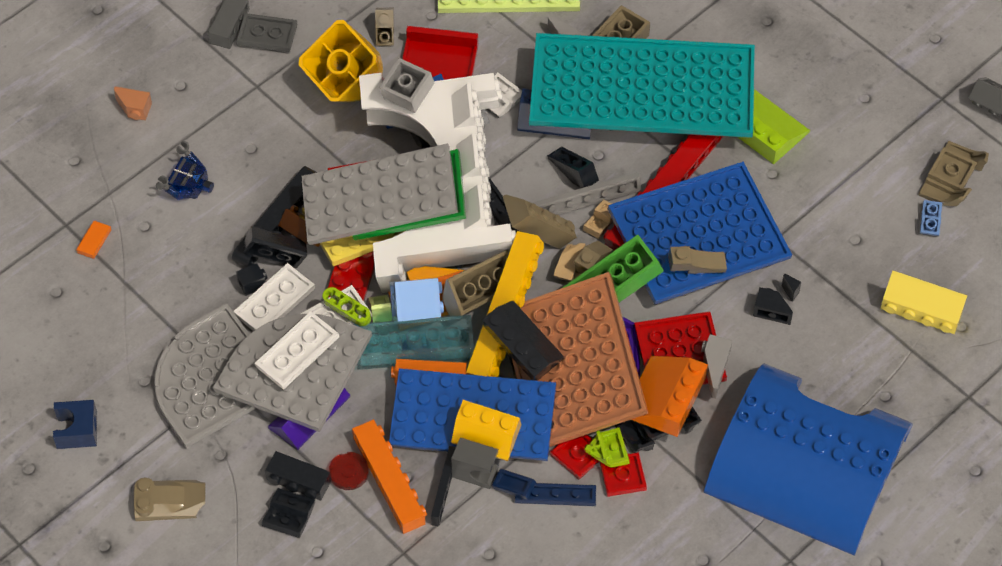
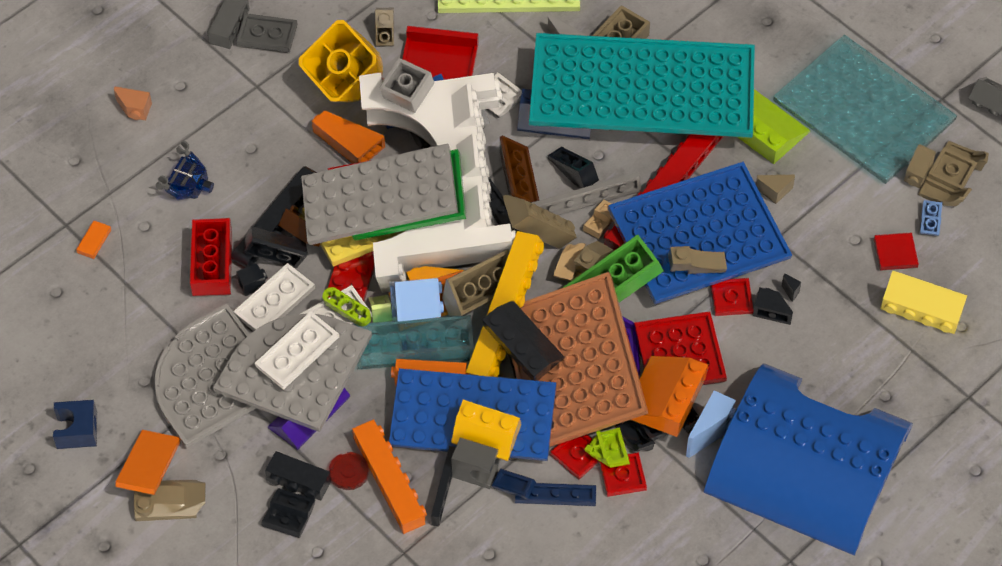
(148, 462): none -> orange tile
(211, 257): none -> red brick
(348, 138): none -> orange slope
(518, 170): none -> reddish brown slope
(711, 423): none -> light blue slope
(716, 355): light grey slope -> none
(732, 297): none -> red tile
(775, 186): none -> dark tan slope
(864, 108): none -> clear light blue plate
(896, 251): none -> red tile
(919, 166): none -> dark tan slope

